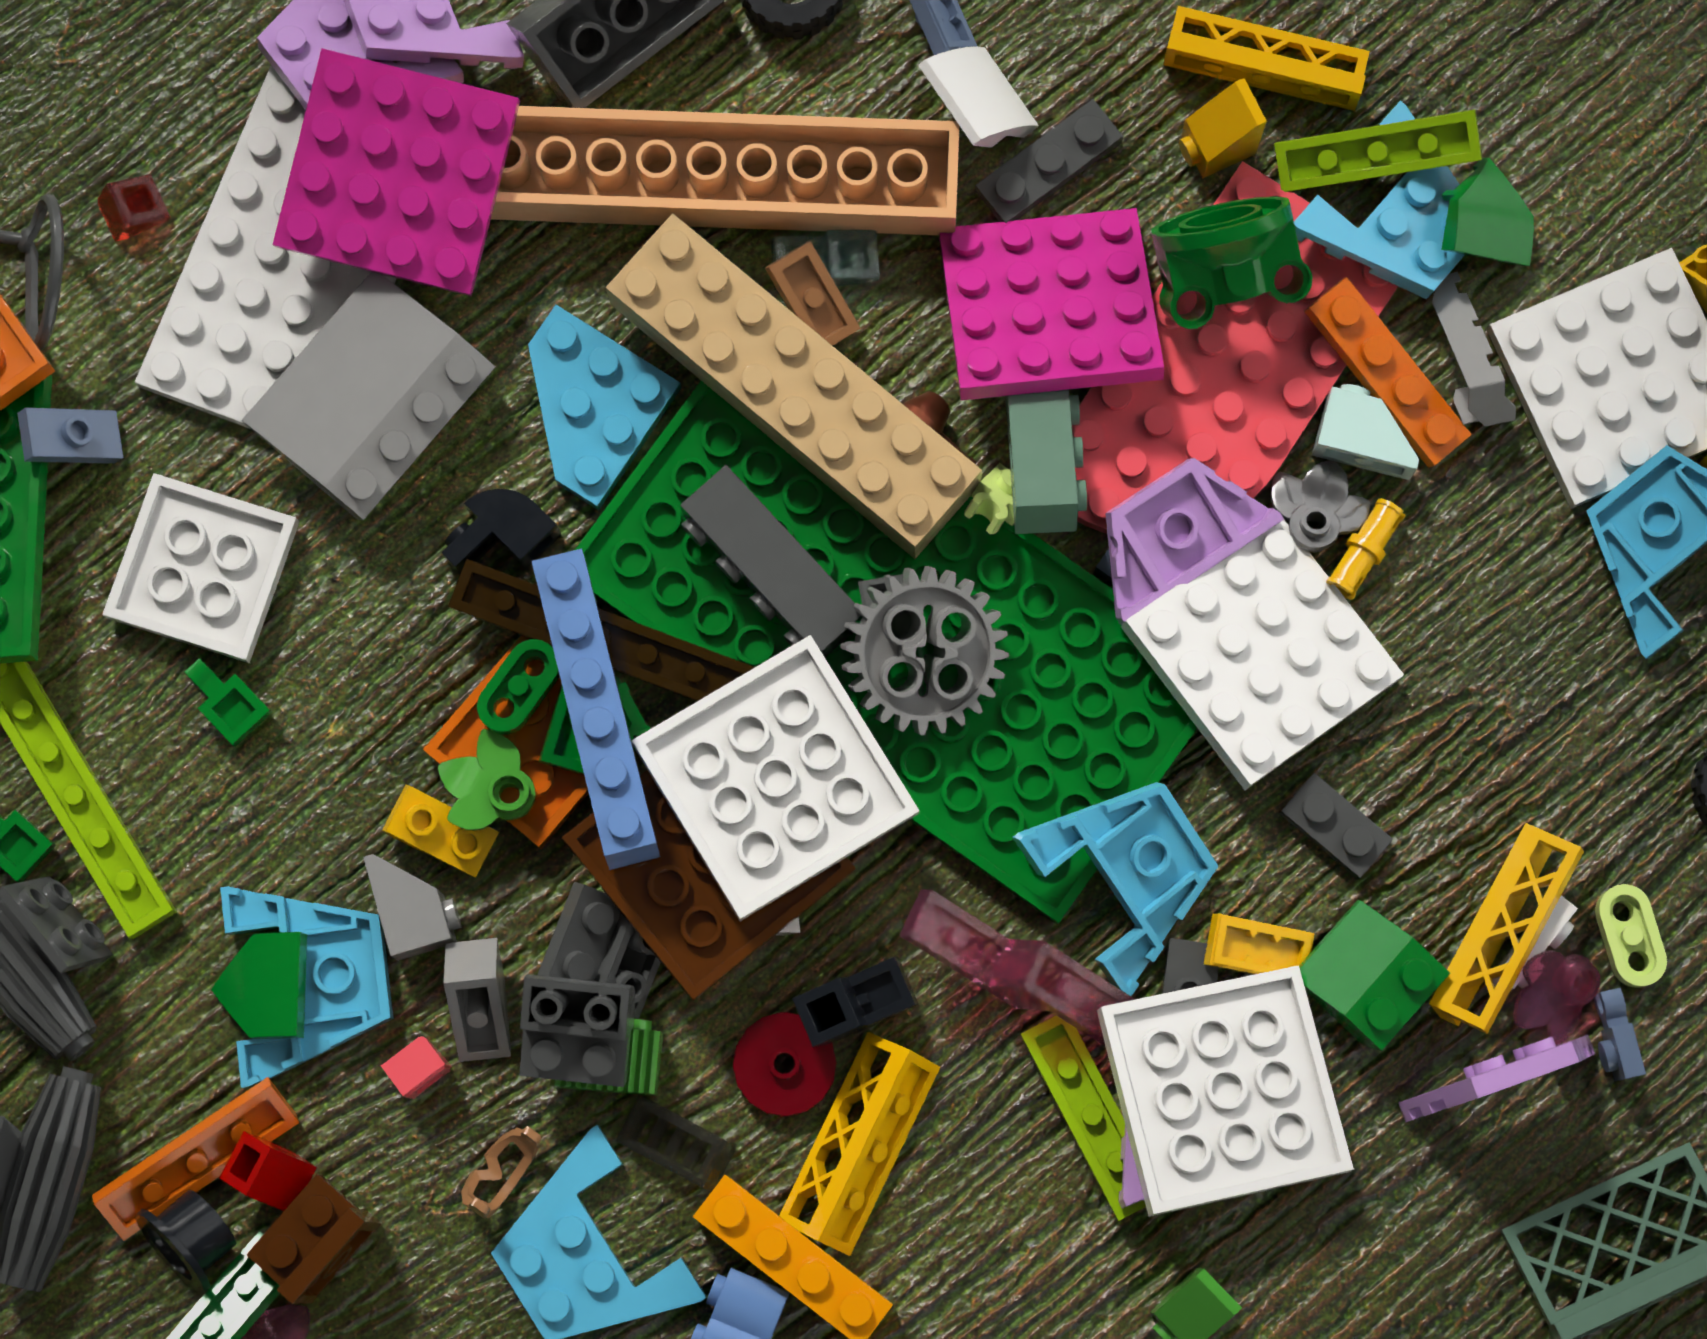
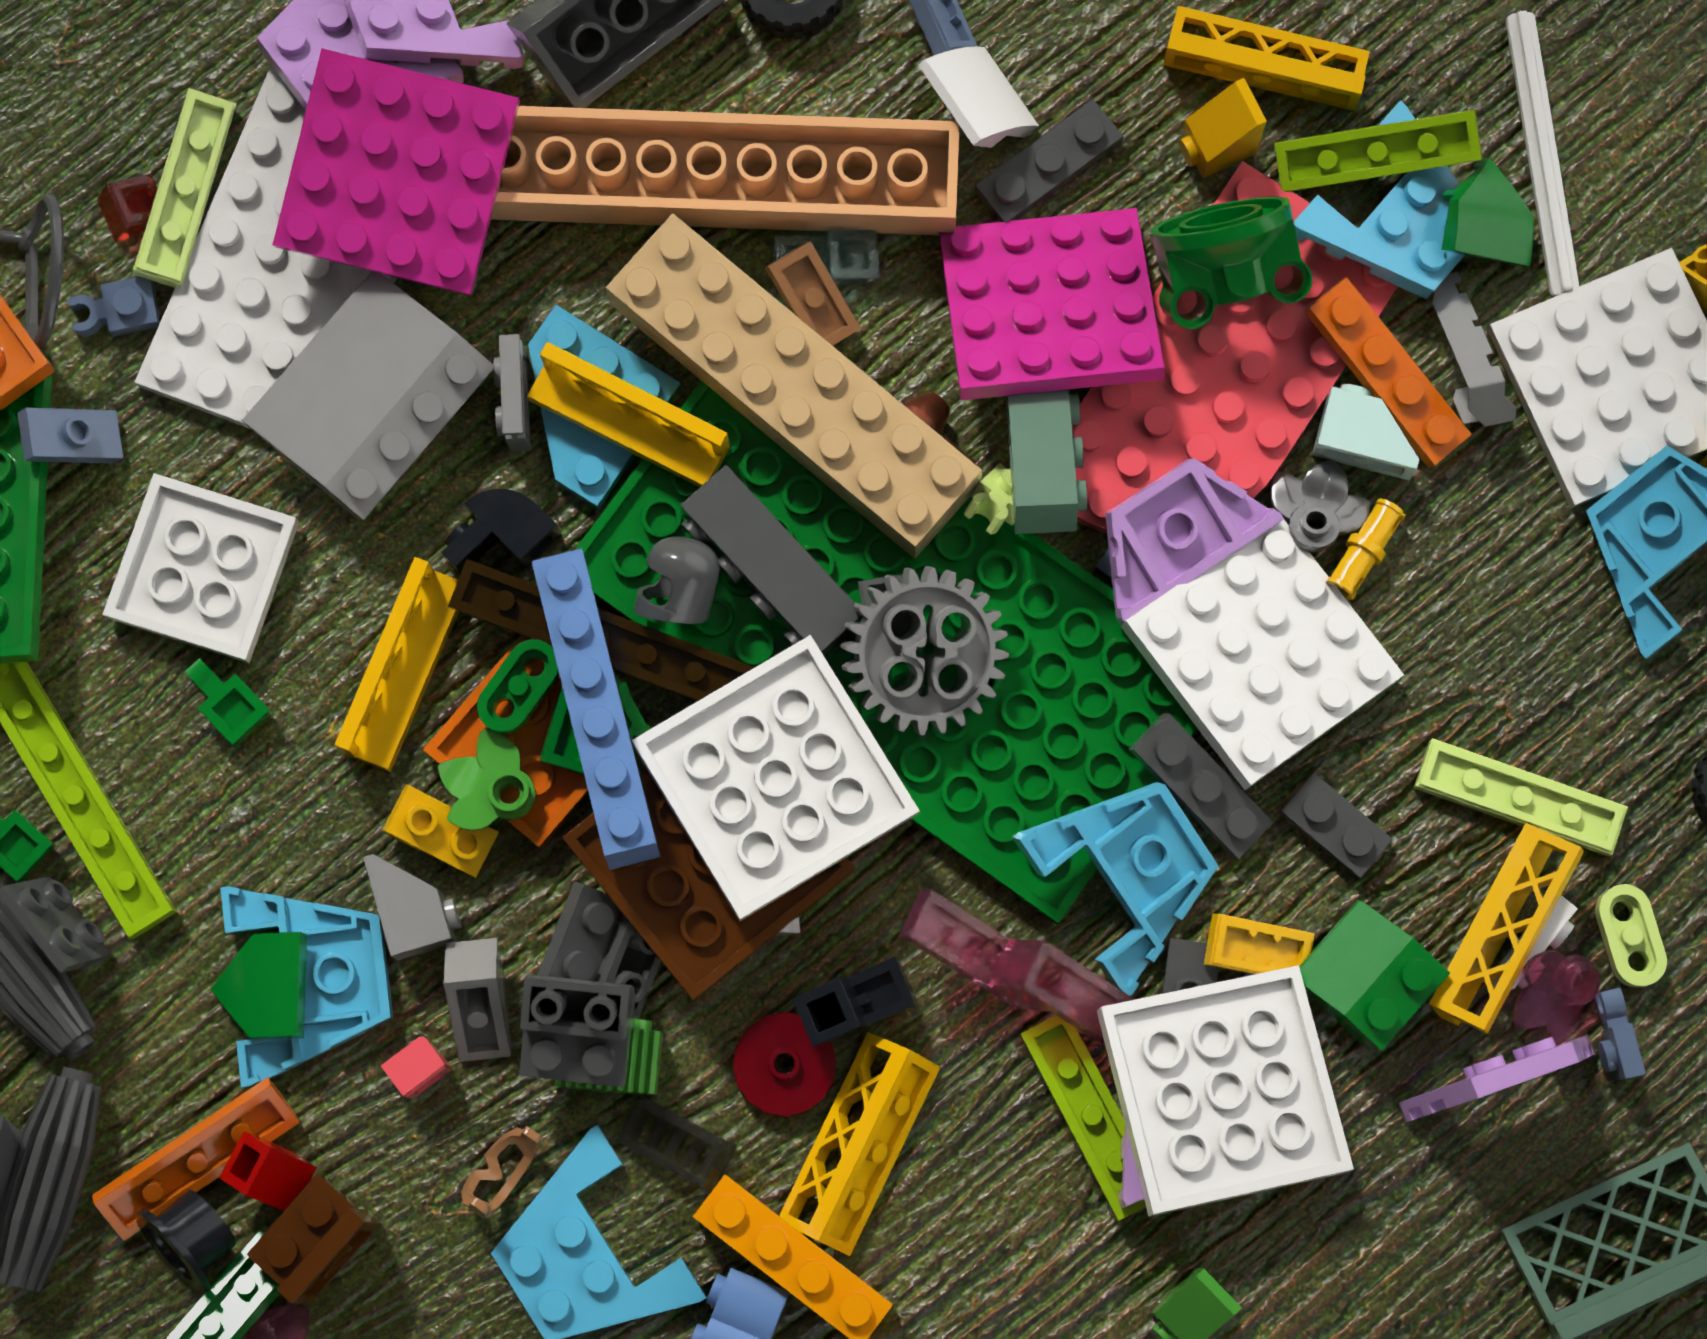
(125, 307): none -> sand blue plate
(184, 188): none -> yellowish green tile
(400, 668): none -> yellow fence
(512, 377): none -> light grey plate
(628, 416): none -> yellow fence
(687, 577): none -> dark grey helmet
(1201, 786): none -> dark grey plate
(1520, 797): none -> yellowish green tile
(1542, 153): none -> white axle

